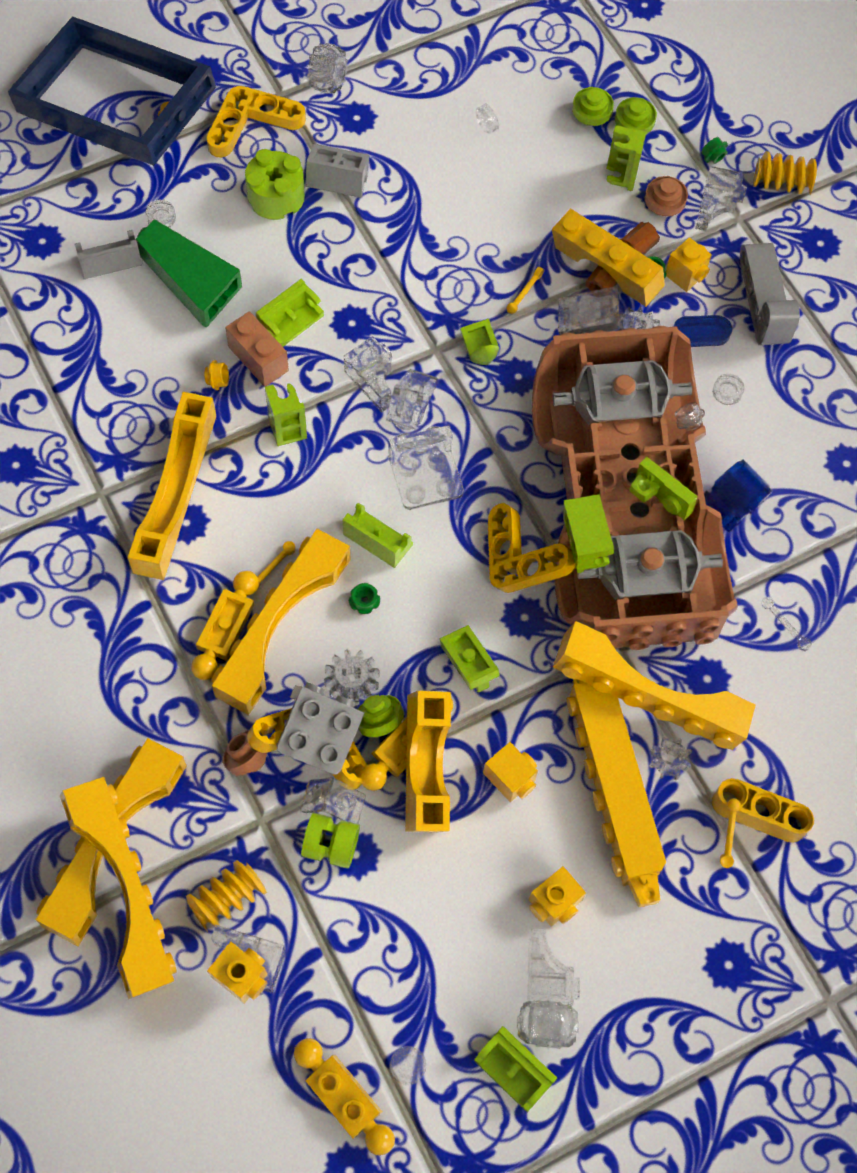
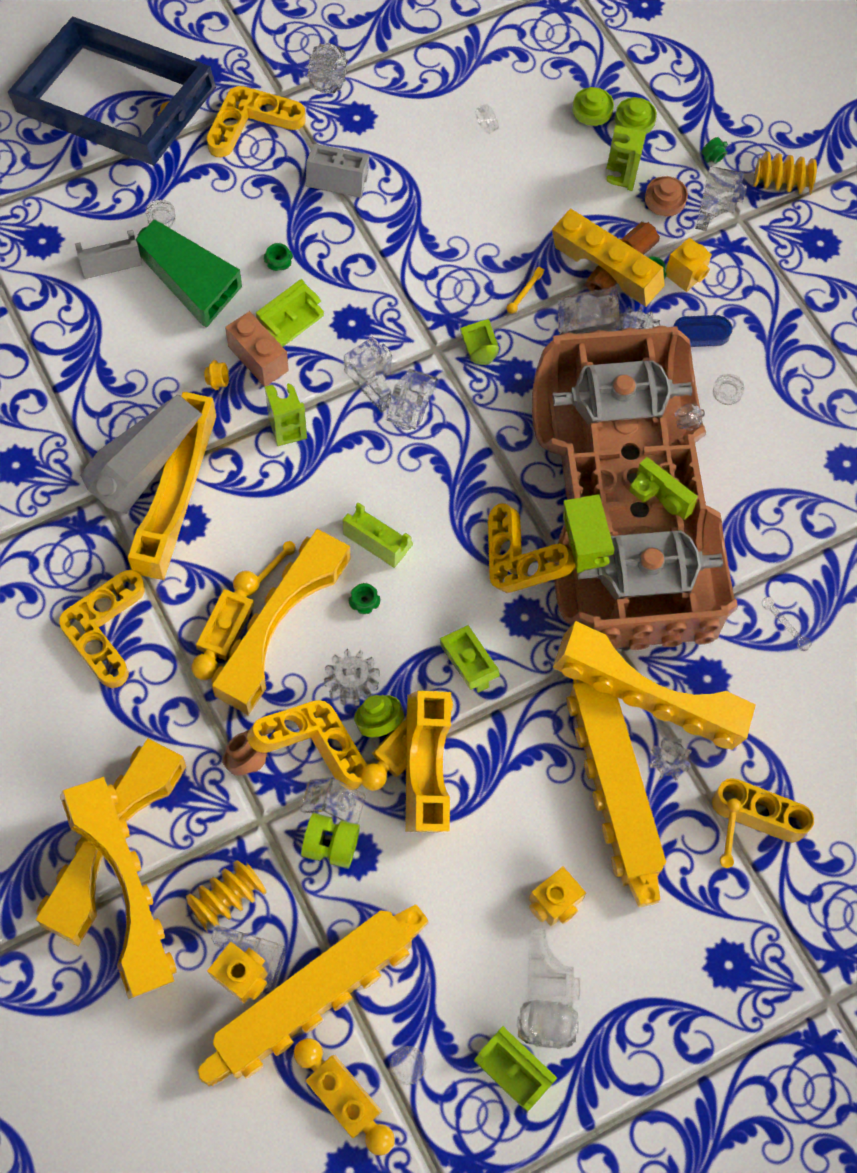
(92, 620): none -> yellow beam
(133, 459): none -> light grey wedge
(274, 184): lime brick -> none
(276, 251): none -> green plate
(311, 993): none -> yellow hinge
(319, 728): light grey bracket -> none
(425, 467): clear bracket -> none
(511, 772): yellow brick -> none
(737, 494): clear blue brick -> none
(771, 313): light grey beam -> none

